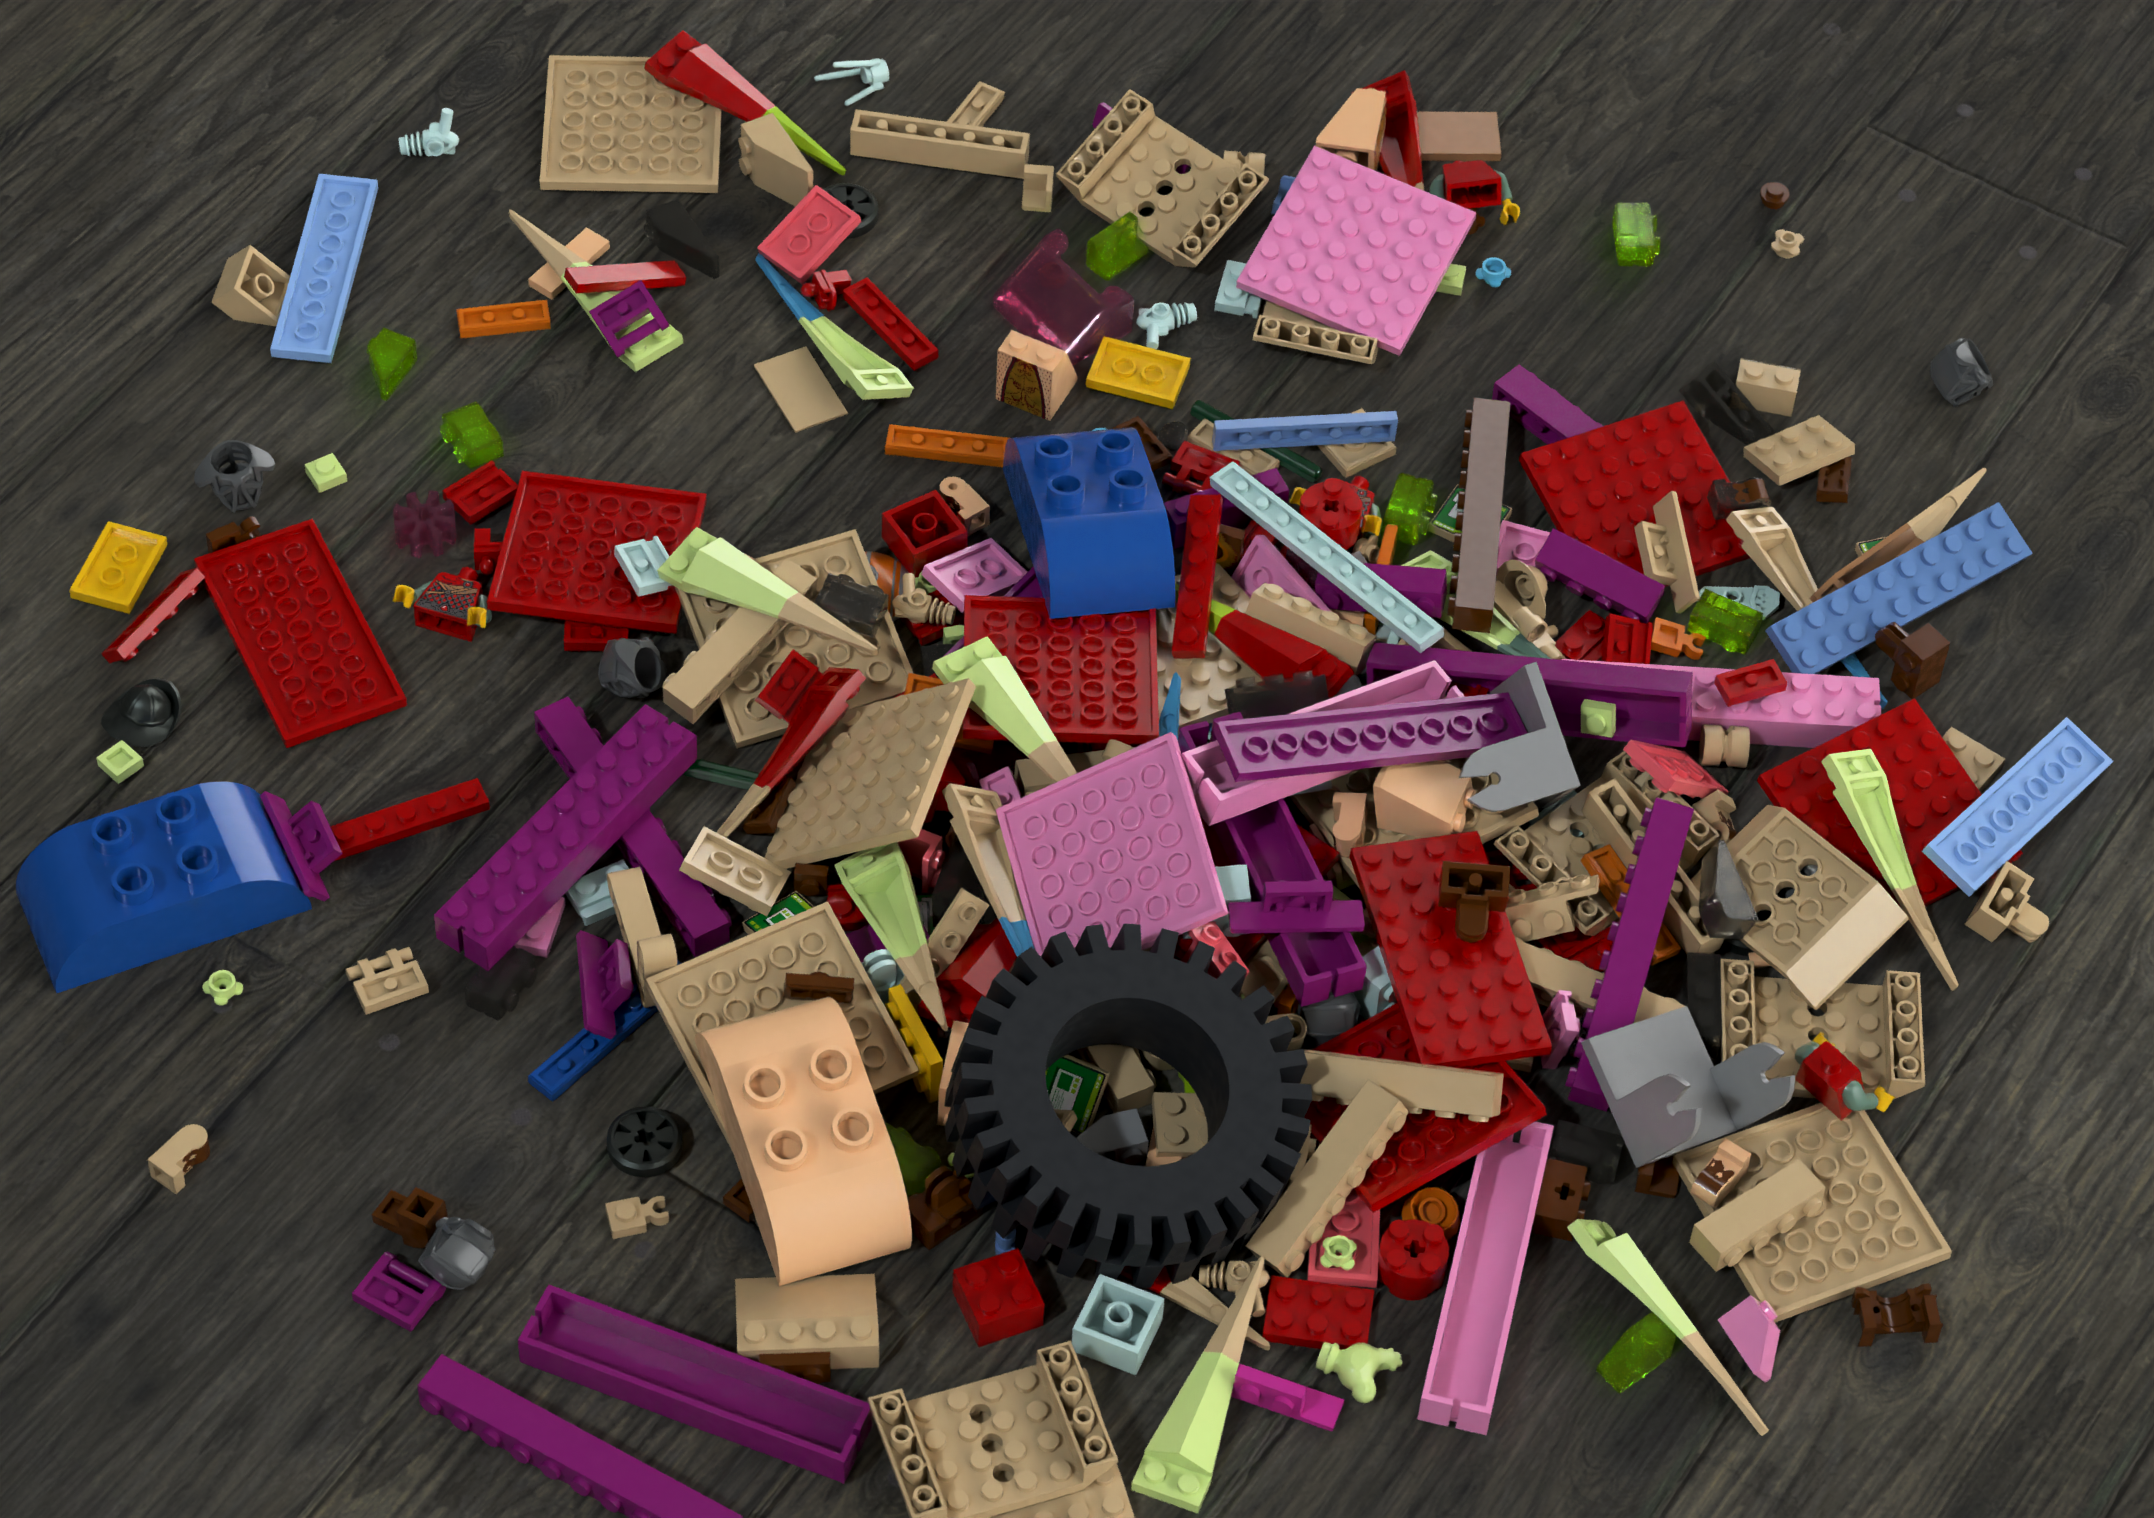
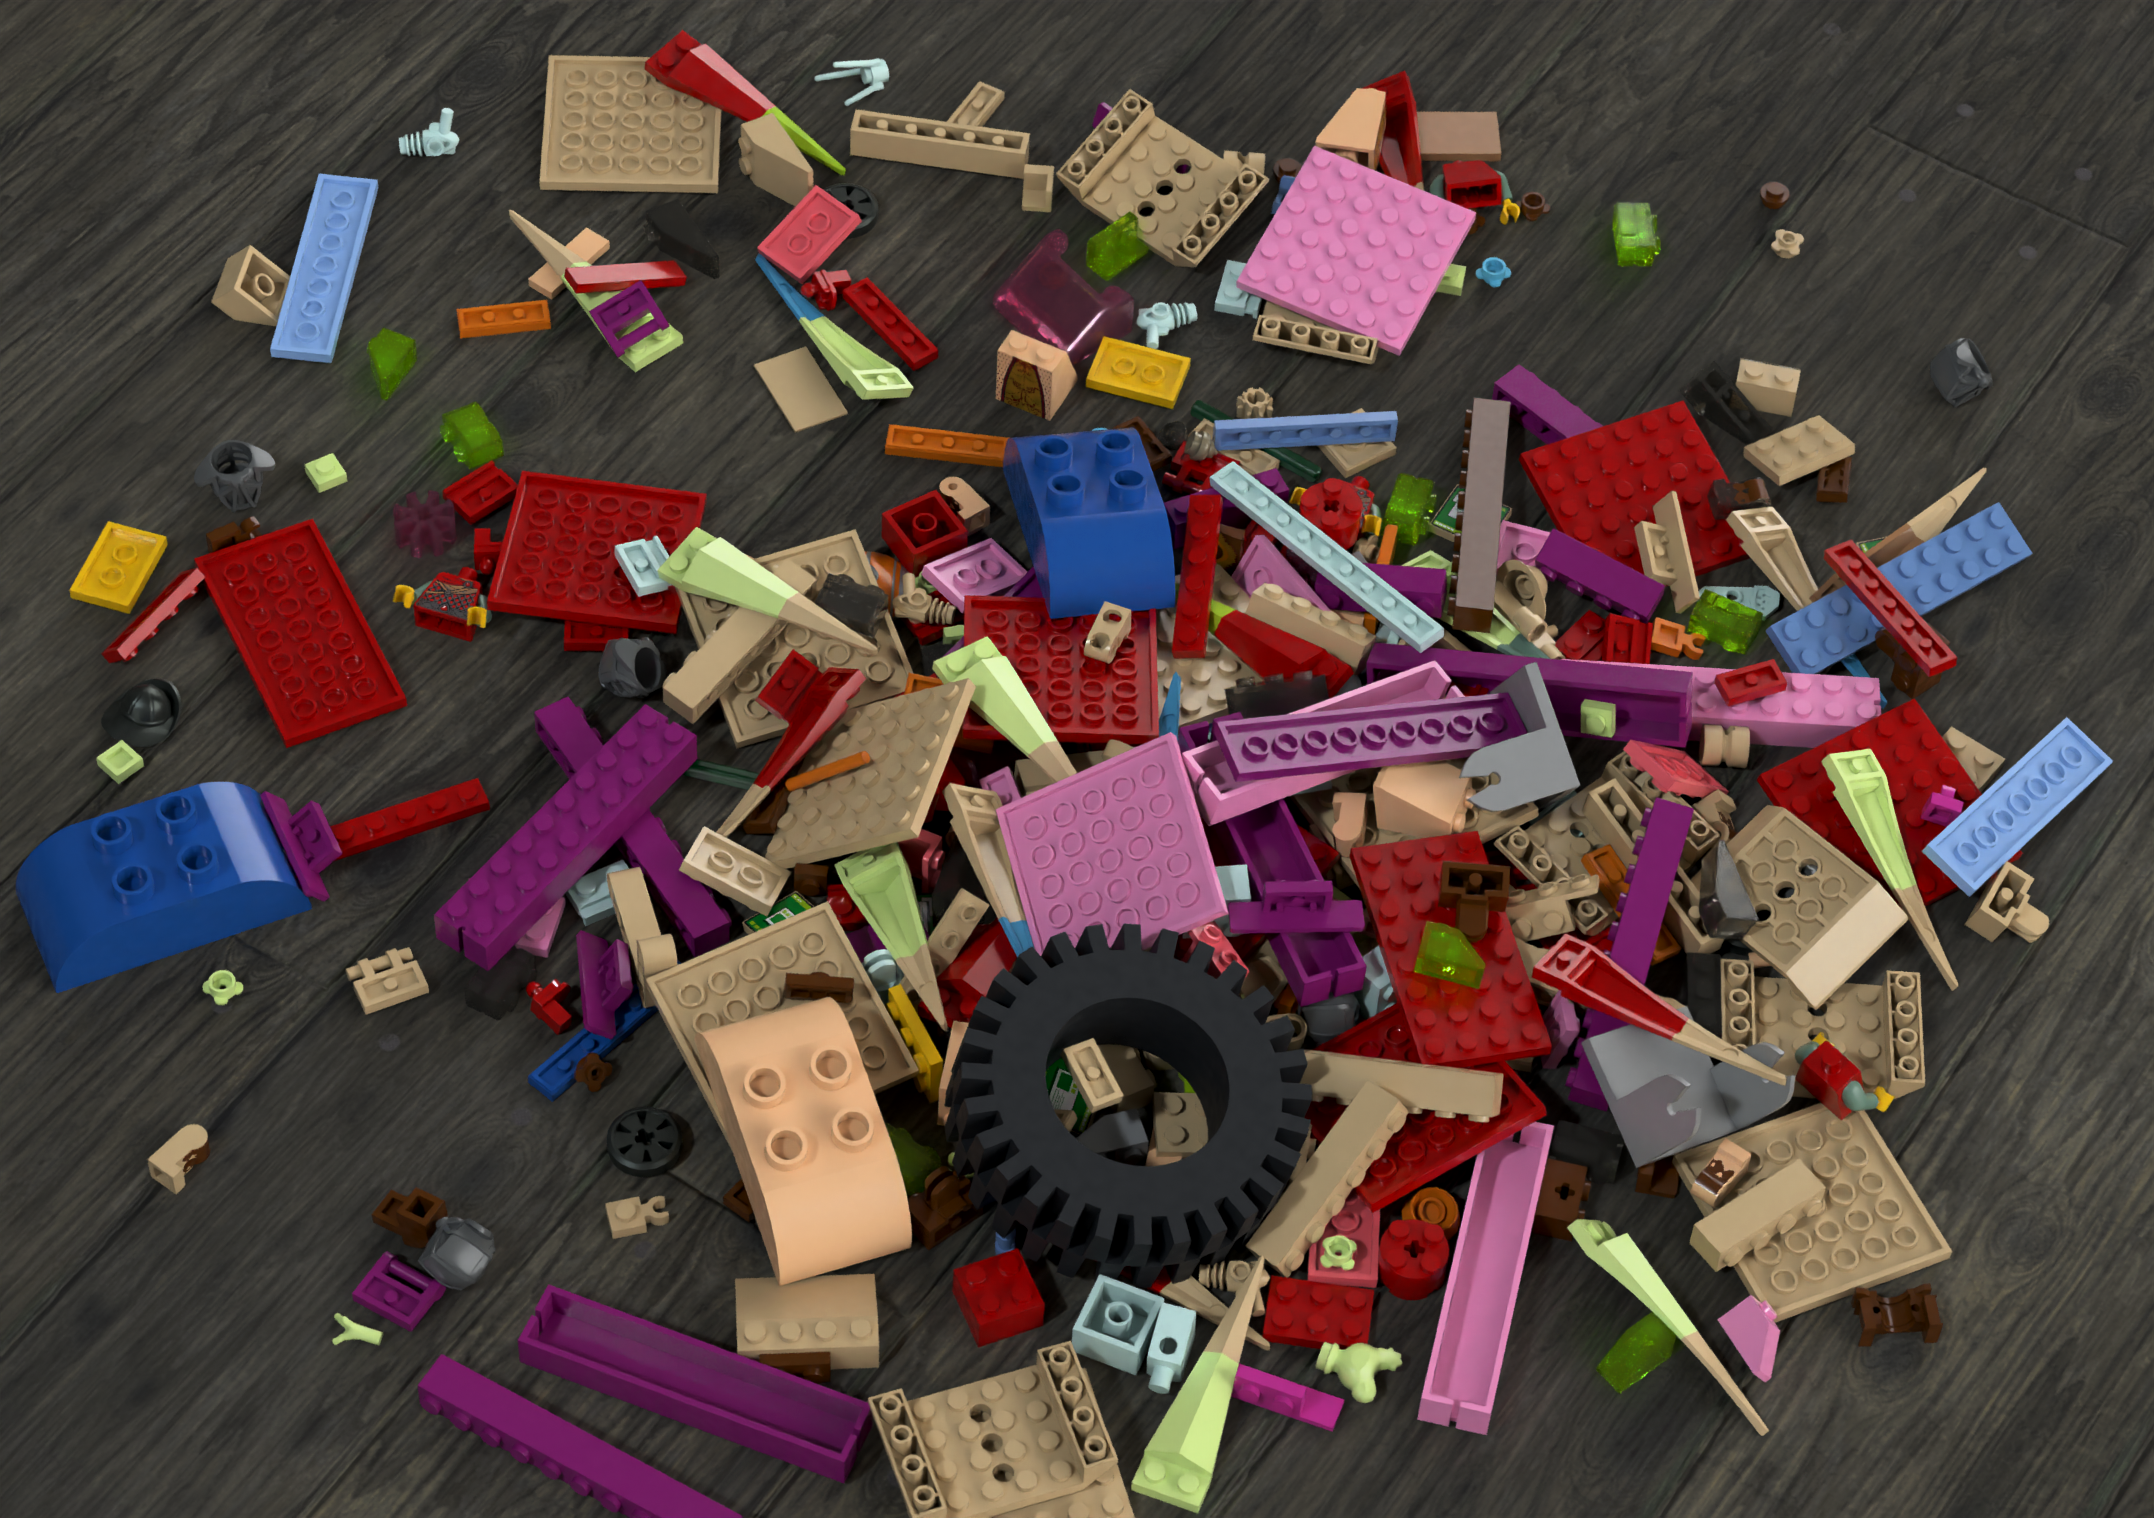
(356, 1331): none -> yellowish green bar
(546, 1004): none -> red piece
(586, 1066): none -> reddish brown plate
(827, 771): none -> orange bar
(1092, 1075): none -> tan plate
(1107, 634): none -> tan leg
(1170, 1346): none -> light aqua torso
(1200, 446): none -> dark tan plate
(1254, 404): none -> tan gear
(1286, 167): none -> reddish brown plate
(1449, 956): none -> clear neon green slope
(1533, 206): none -> reddish brown plate
(1599, 983): none -> red plate
(1890, 608): none -> red plate
(1942, 807): none -> dark pink tile

